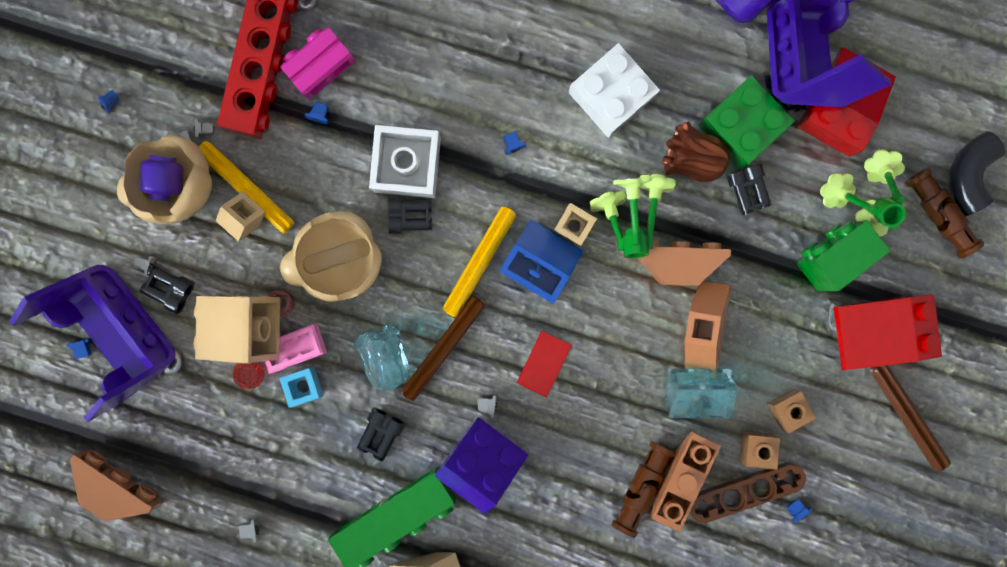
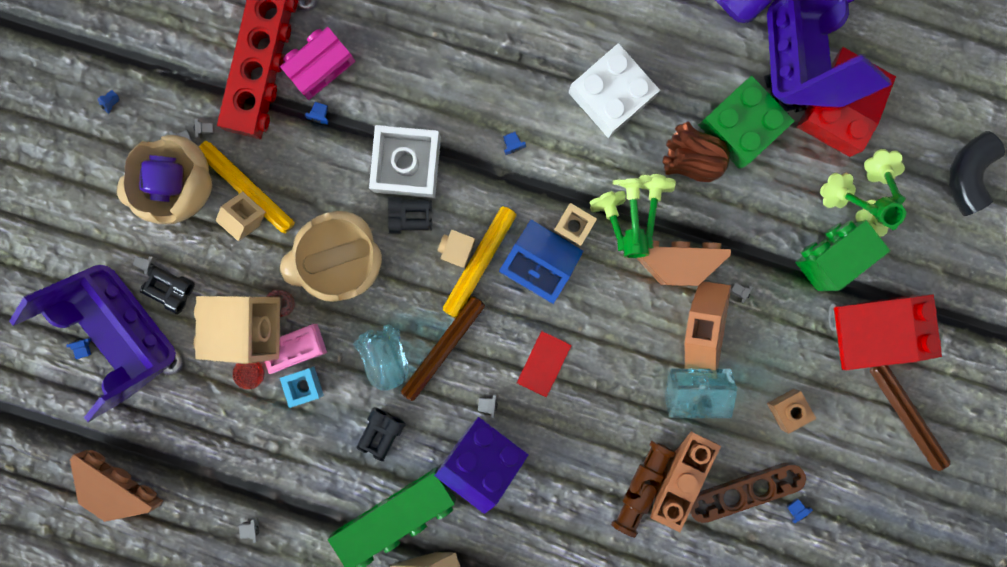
(456, 248): none -> tan plate
(741, 292): none -> light grey piece
(749, 176): black piece -> none
(750, 450): medium nougat plate -> none
(948, 216): reddish brown piece -> none

